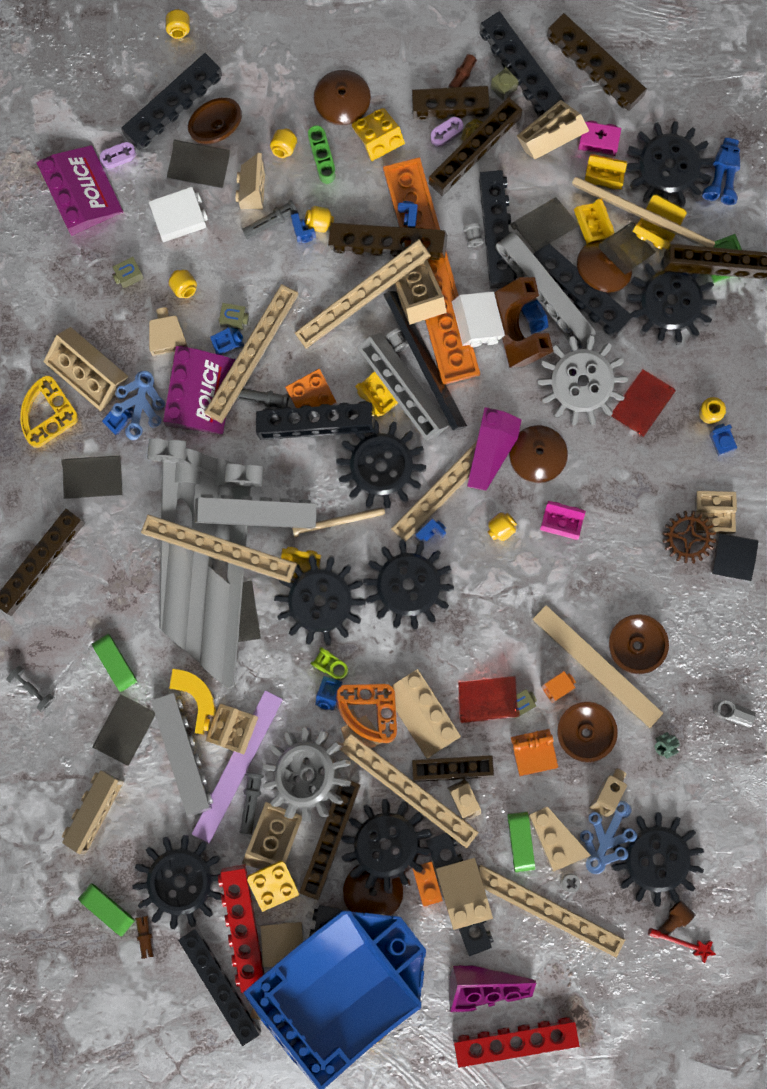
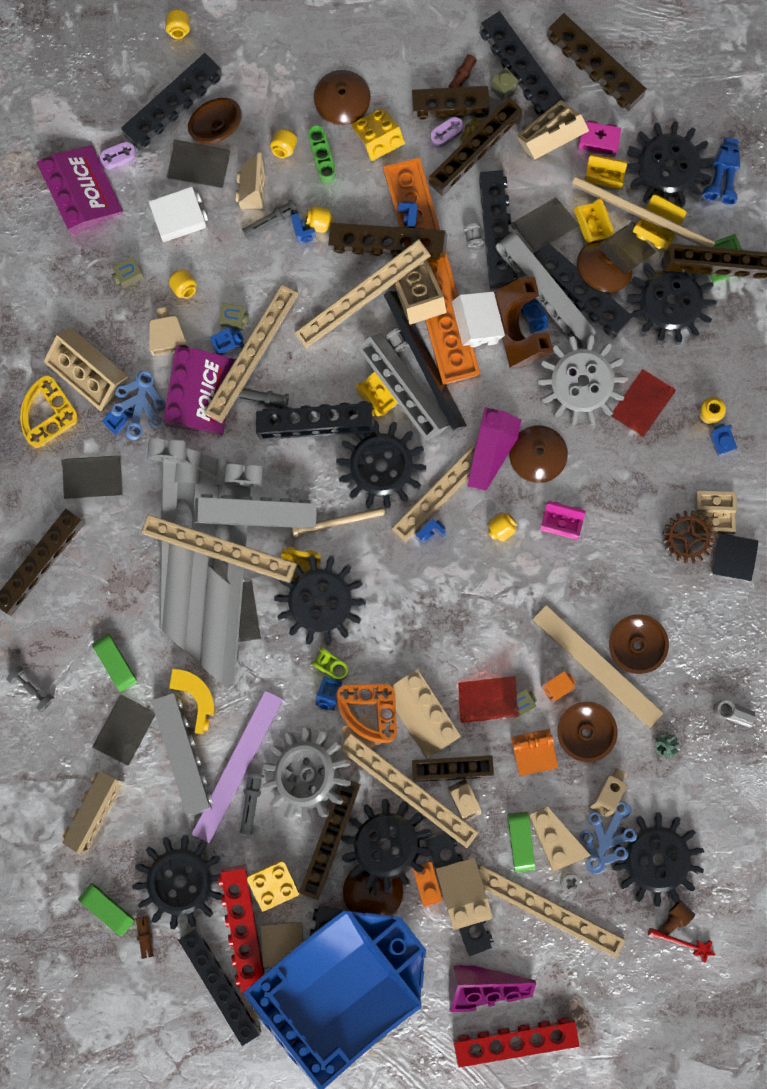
(232, 729): tan slope -> none
(271, 837): tan slope -> none
(310, 391): orange hinge -> none
(400, 602): black gear -> none

